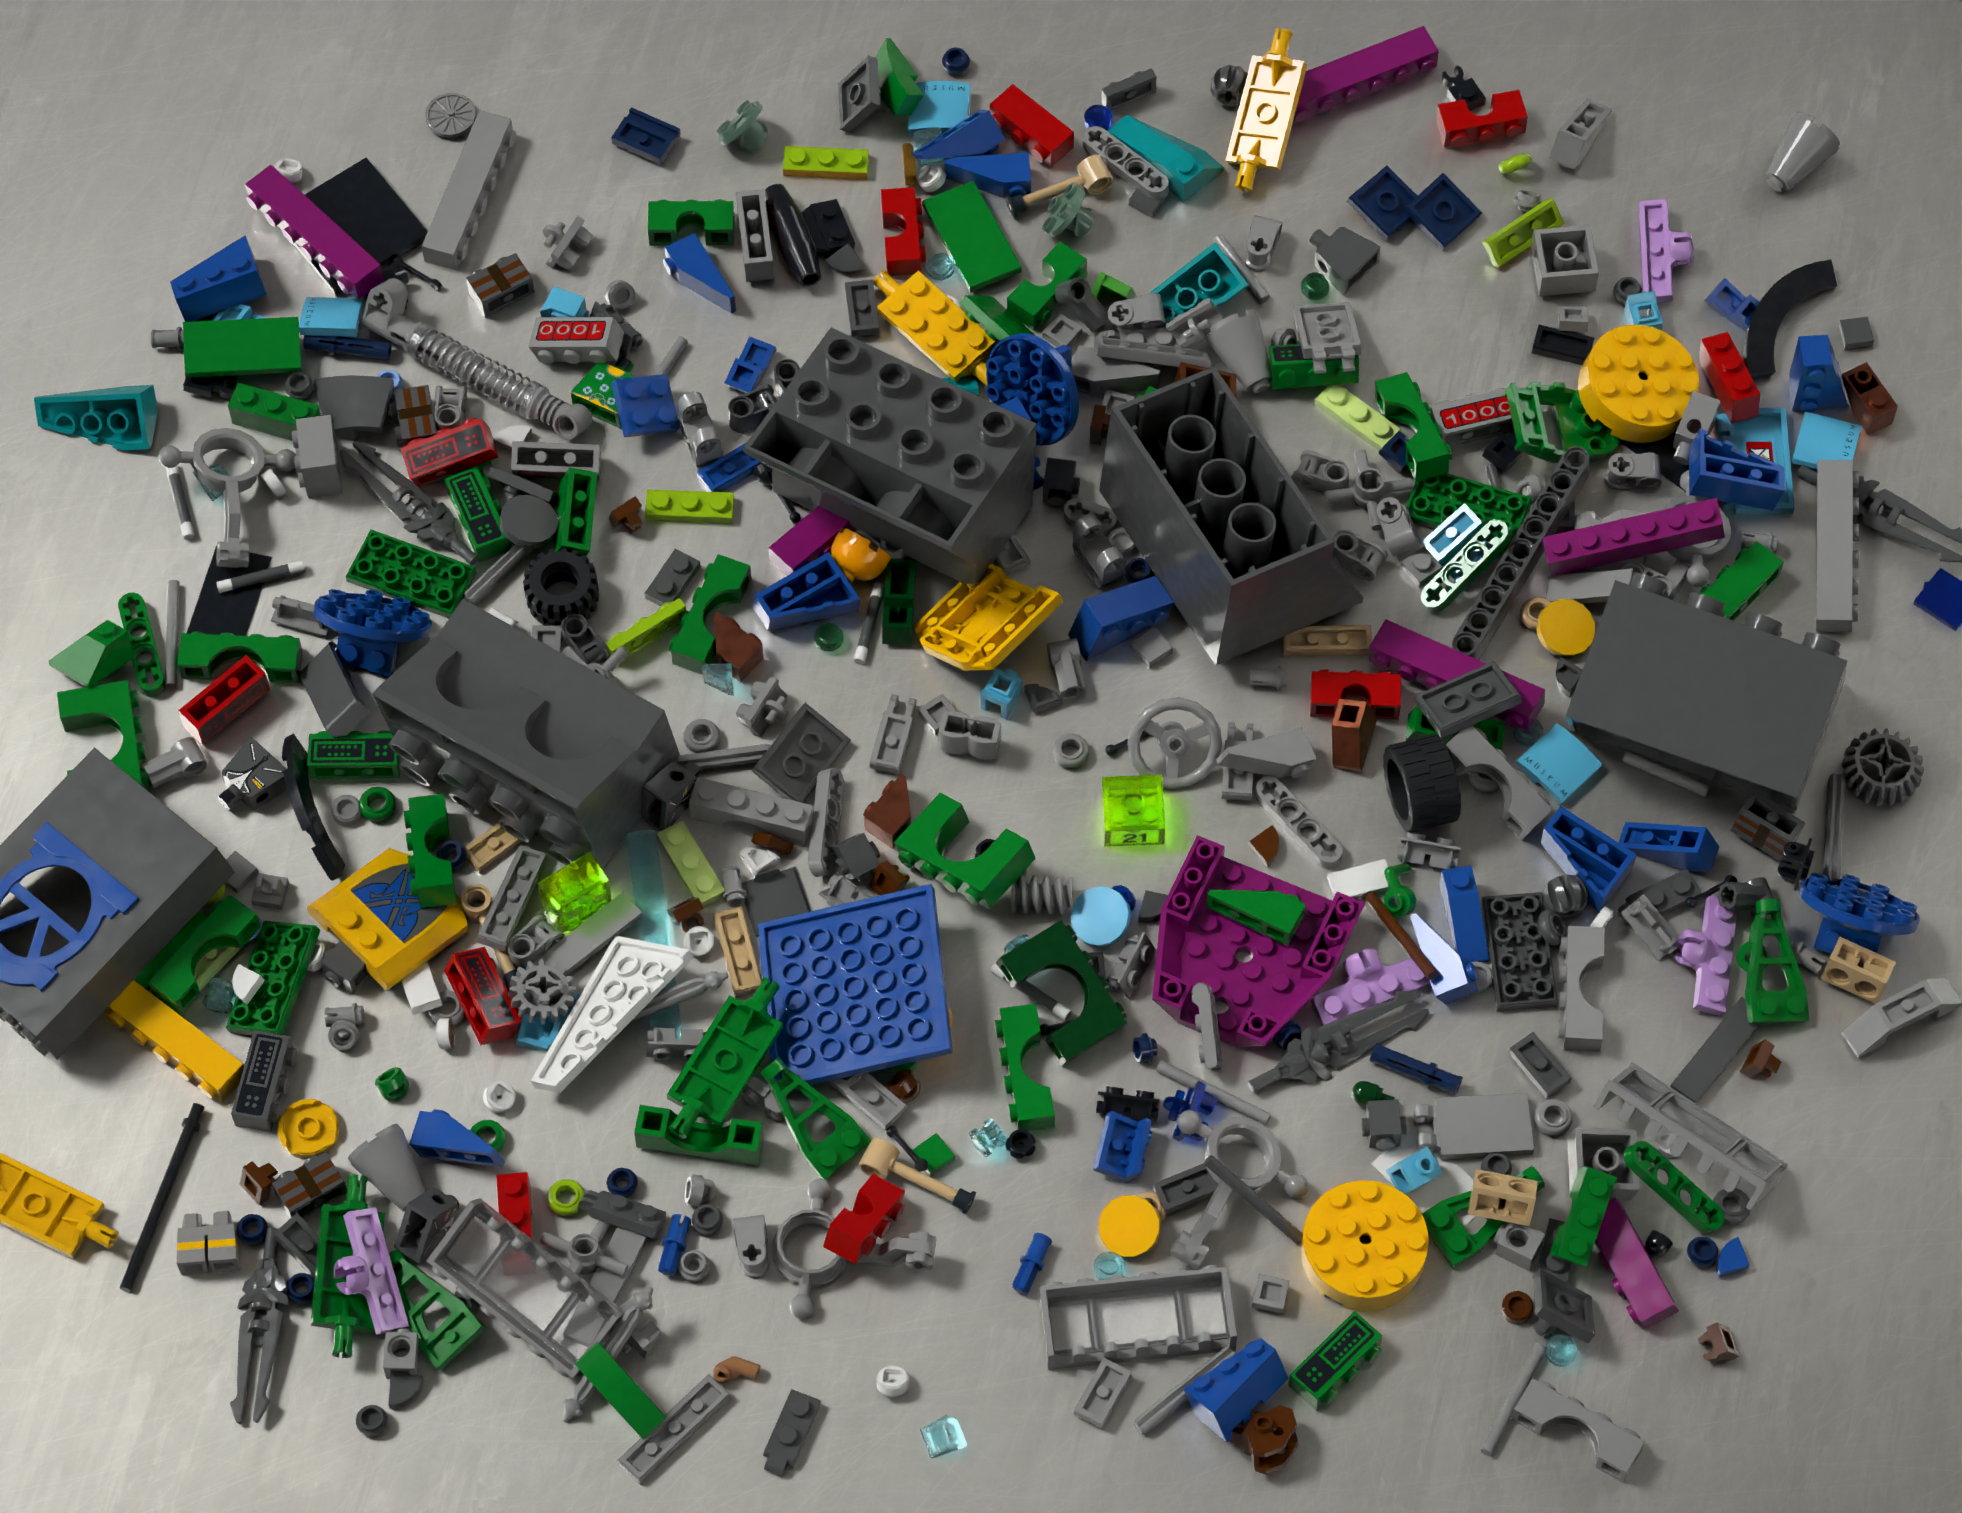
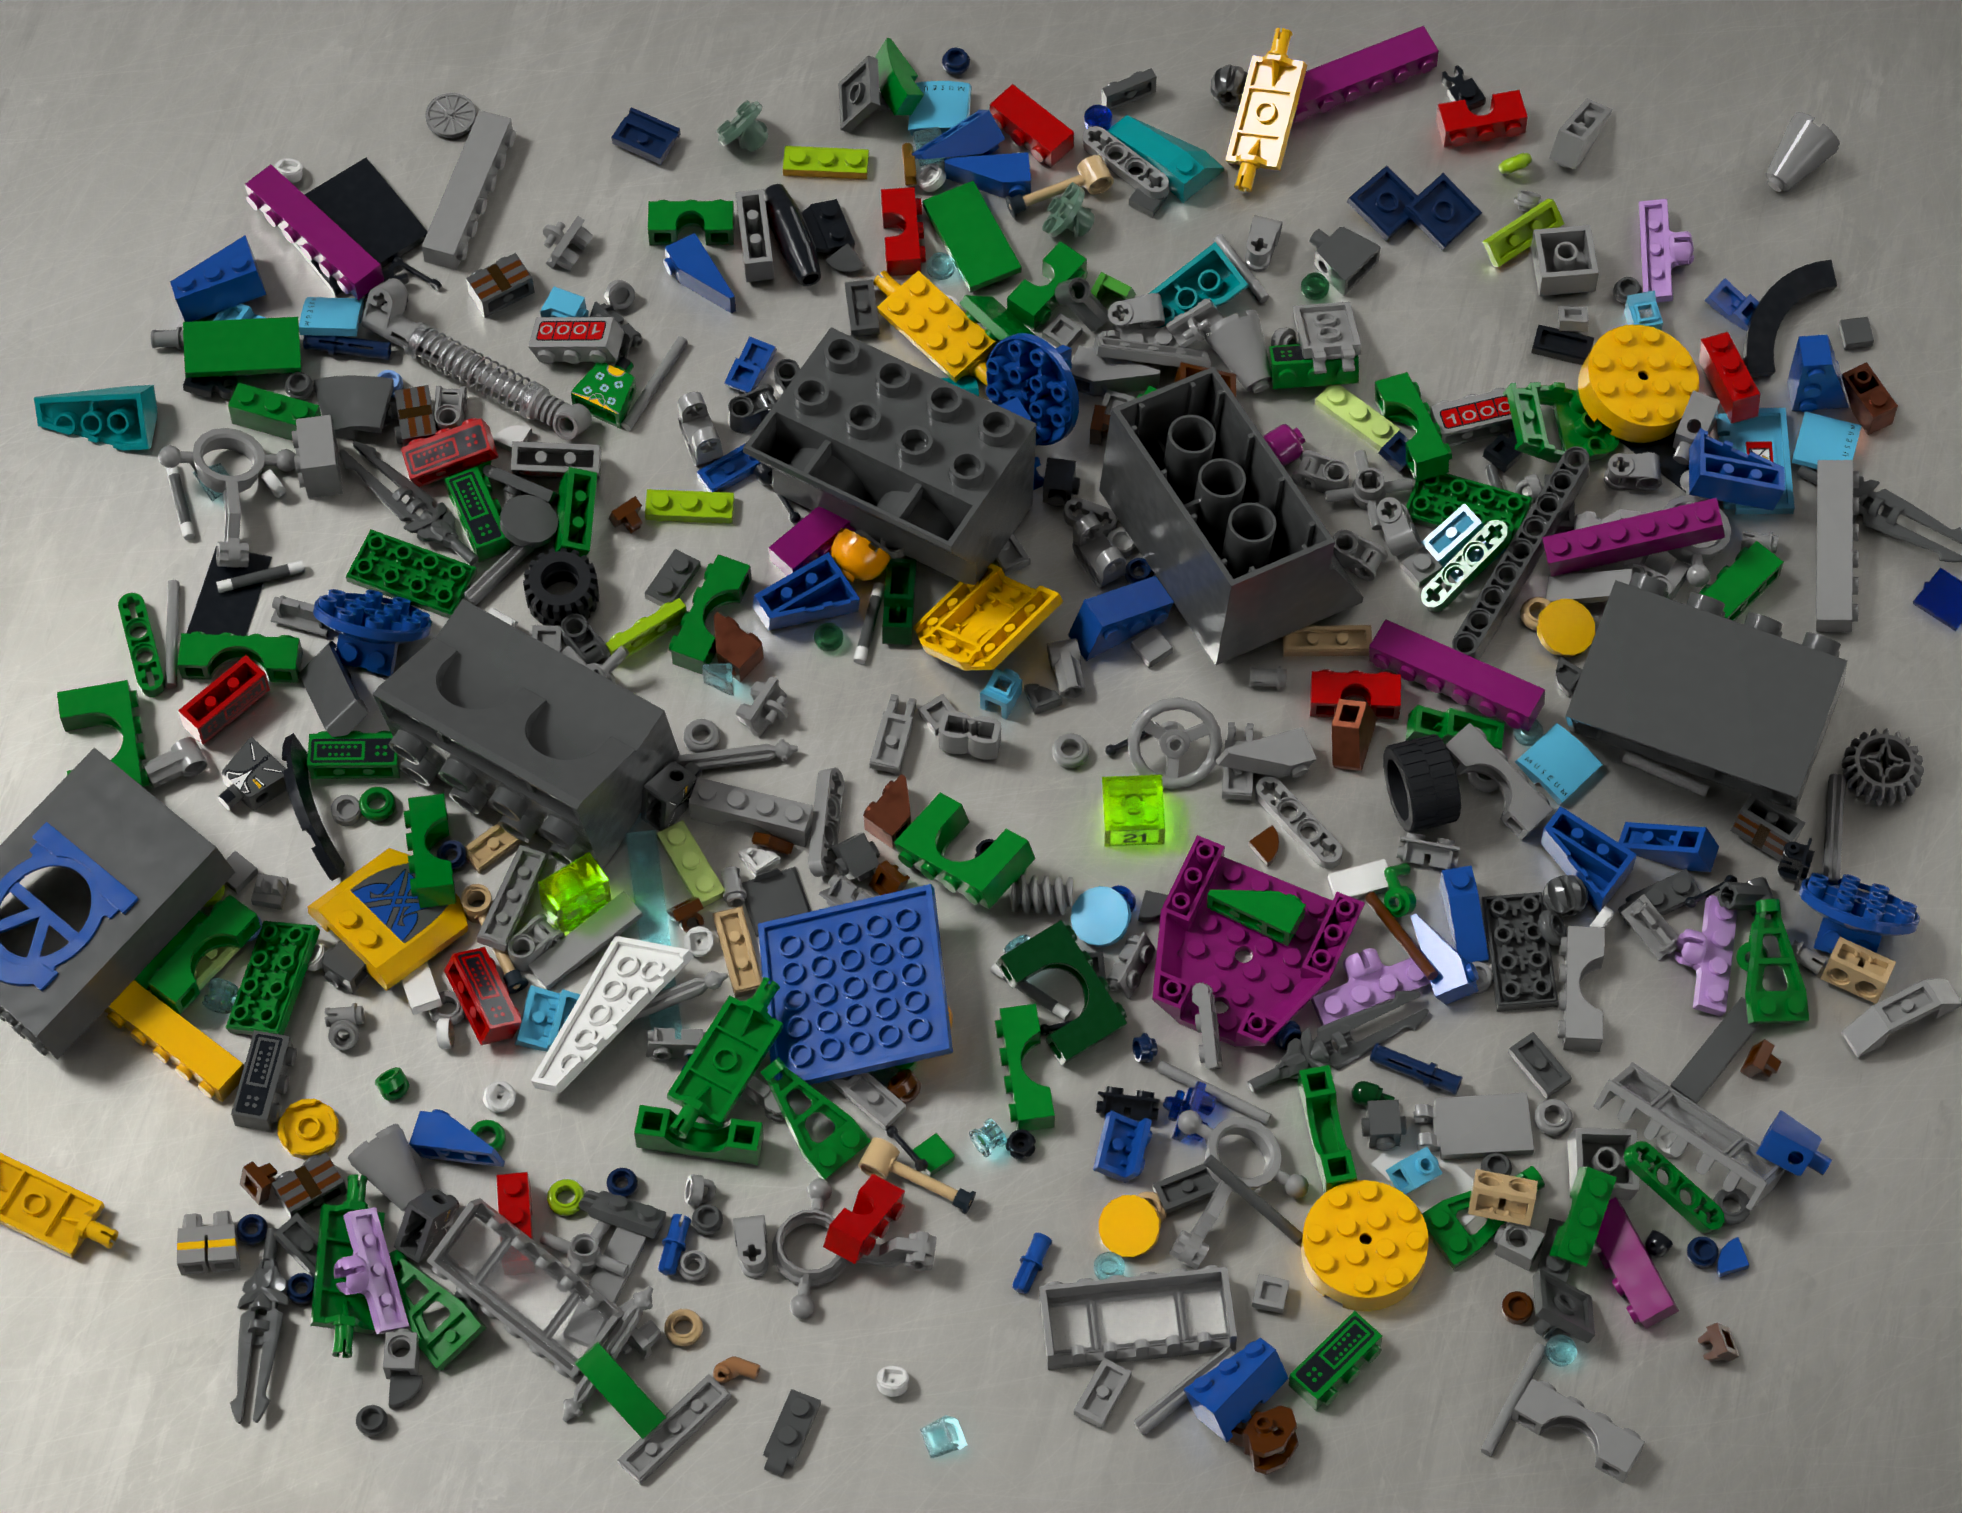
(95, 654): green slope -> none
(190, 1126): black bar -> none
(246, 983): white tile -> none
(528, 994): light grey gear -> none
(645, 405): blue plate -> none
(683, 1339): none -> tan piece
(800, 753): dark grey tile -> none
(1285, 443): none -> magenta head
(1324, 1127): none -> green arch
(1467, 699): dark grey tile -> none
(1792, 1146): none -> blue torso

